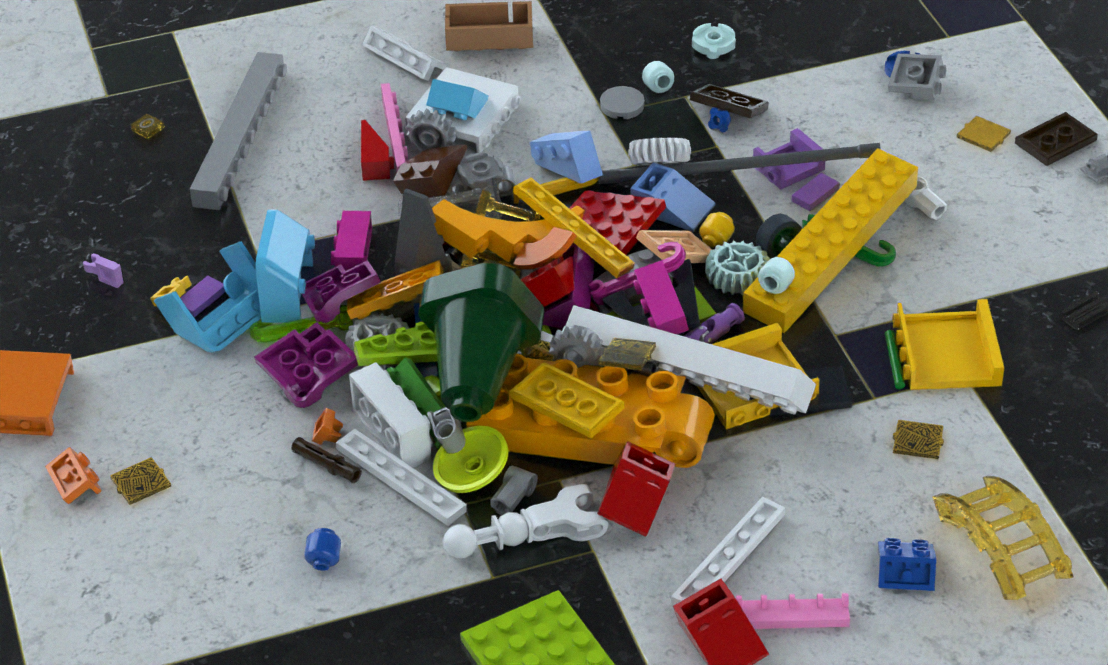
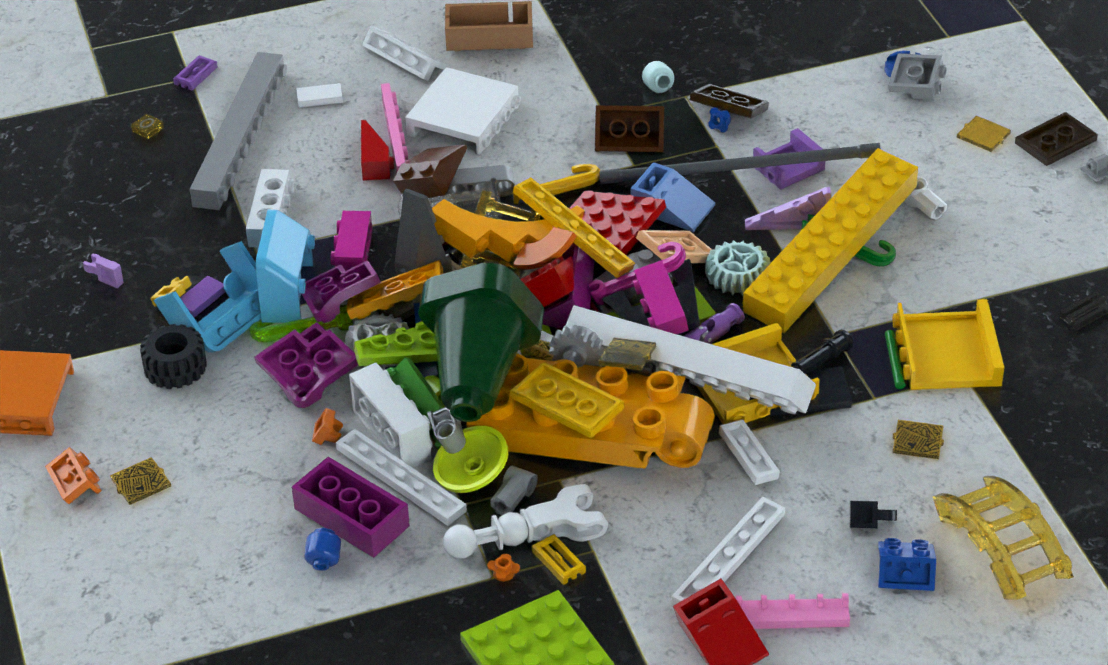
(173, 356): none -> black tyre
(197, 75): none -> medium lavender tile
(271, 193): none -> white brick
(319, 95): none -> white tile
(333, 463): dark brown pin -> none
(351, 506): none -> magenta brick
(430, 130): light grey gear -> none
(455, 99): medium azure slope -> none
(478, 170): light grey tile -> none
(503, 568): none -> orange plate
(554, 560): none -> yellow tile
(568, 155): light blue wedge -> none
(622, 102): light grey tile -> none
(629, 128): none -> reddish brown slope
(636, 488): red slope -> none
(660, 151): white gear -> none
(713, 40): light aqua plate -> none
(716, 229): yellow head -> none
(749, 452): none -> white plate
(776, 234): black wheel -> none
(776, 275): light aqua head -> none
(791, 213): none -> lavender wing
(815, 191): medium lavender tile -> none
(828, 350): none -> black pin
(866, 514): none -> black plate

